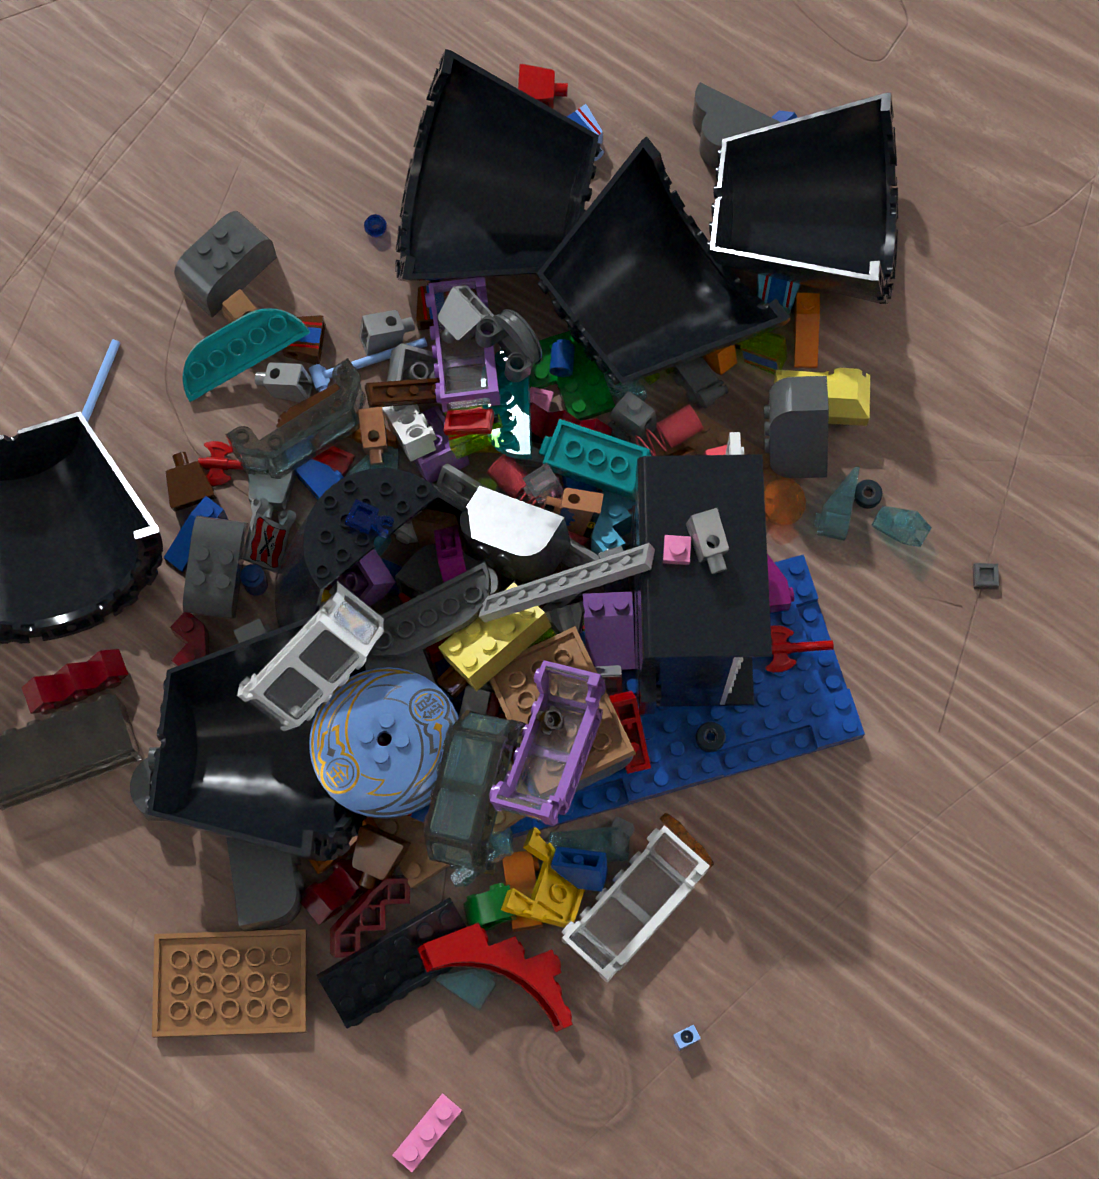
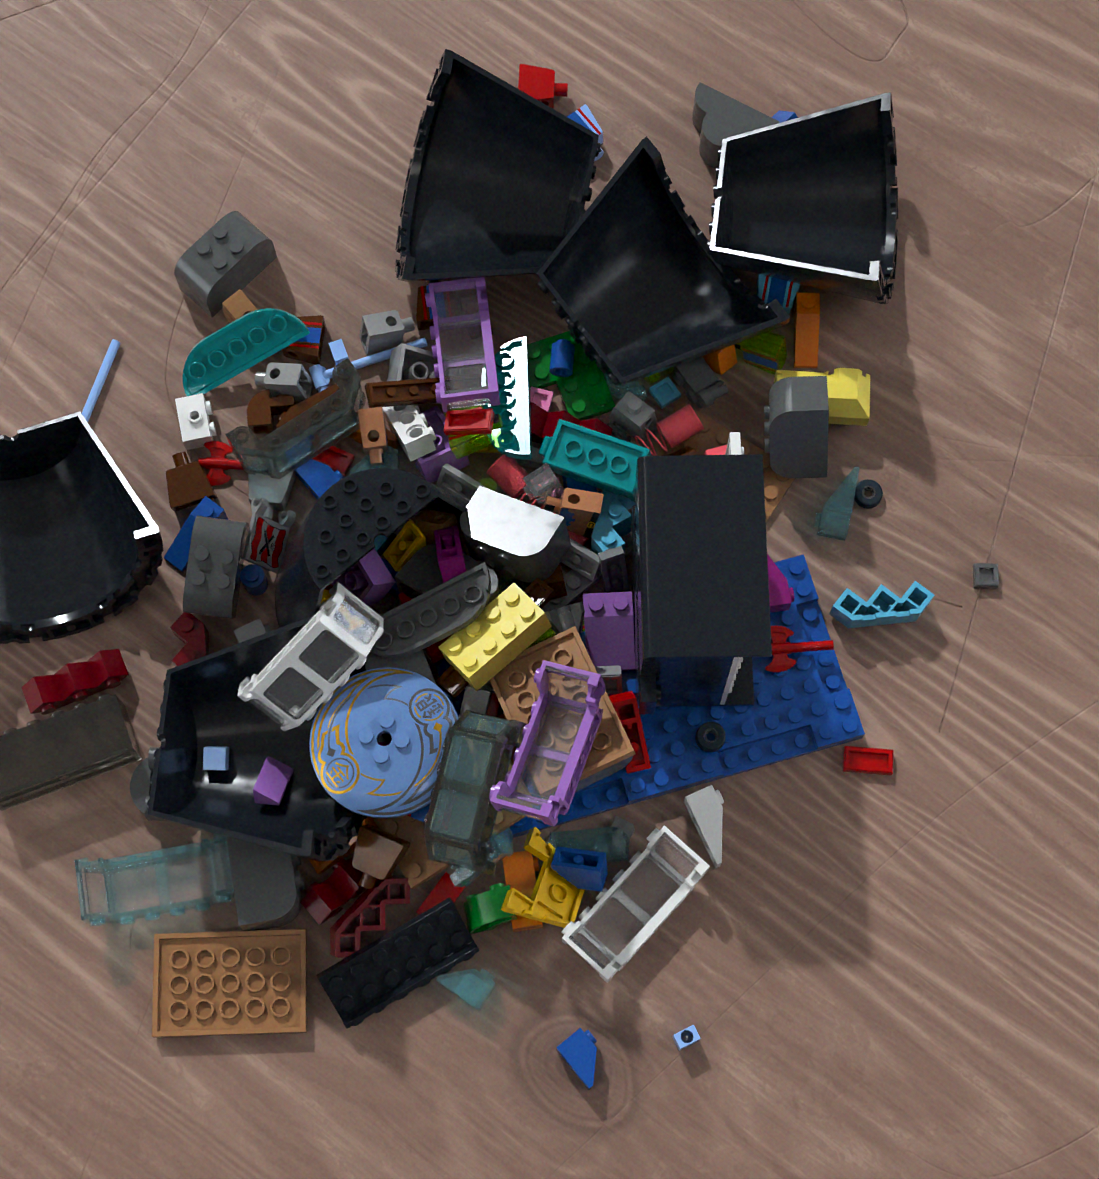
(155, 883): none -> windscreen
(194, 421): none -> white brick
(215, 758): none -> light blue piece
(263, 407): none -> reddish brown brick
(272, 782): none -> medium lavender slope
(338, 351): none -> light blue piece
(364, 517): clear blue plate -> none
(375, 220): clear blue plate -> none
(404, 545): none -> yellow slope
(427, 1133): bright pink plate -> none
(442, 891): none -> red tile
(461, 314): light grey torso -> none
(514, 339): dark grey piece -> none
(534, 975): red arch -> none
(555, 715): dark brown plate -> none
(568, 582): light grey plate -> none
(580, 1055): none -> blue slope
(665, 392): none -> medium azure tile
(676, 549): bright pink plate -> none
(678, 829): clear orange tile -> none
(707, 815): none -> white slope
(708, 528): light grey torso -> none
(784, 501): clear orange tile -> none
(867, 760): none -> red tile
(882, 607): none -> medium azure brick
(902, 525): clear light blue slope -> none

